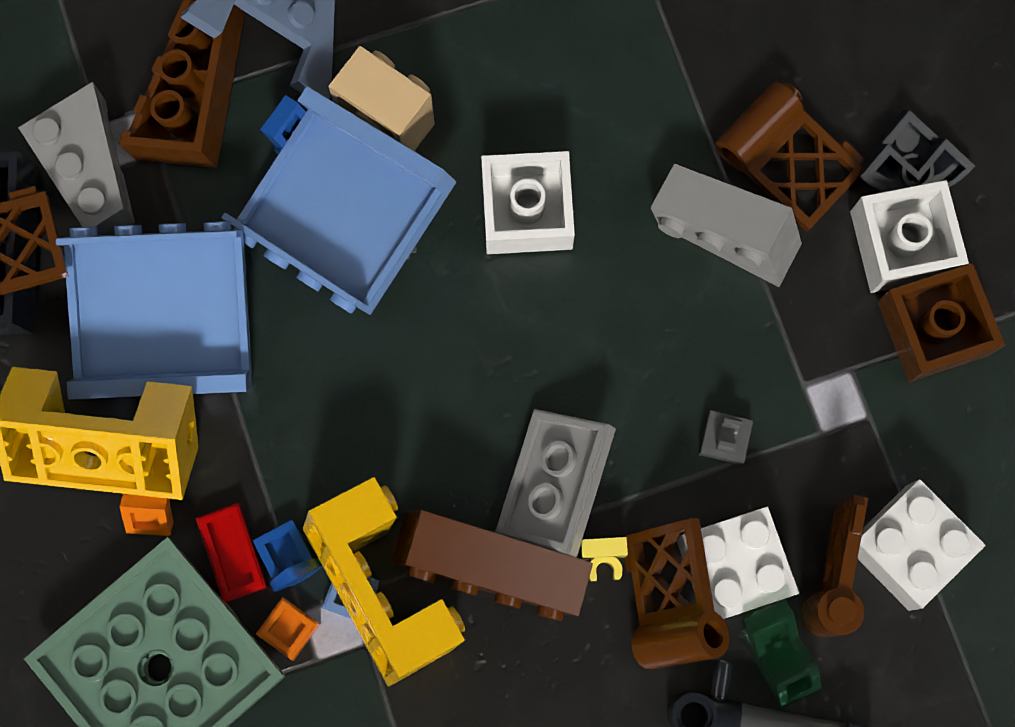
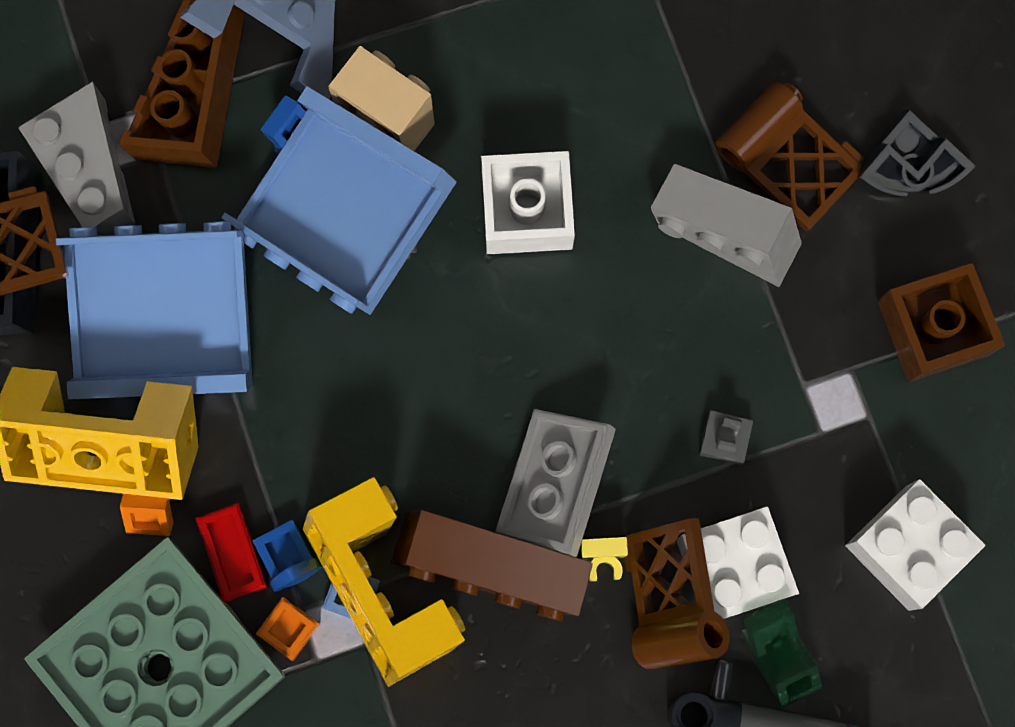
(836, 607): reddish brown piece -> none
(908, 235): white brick -> none

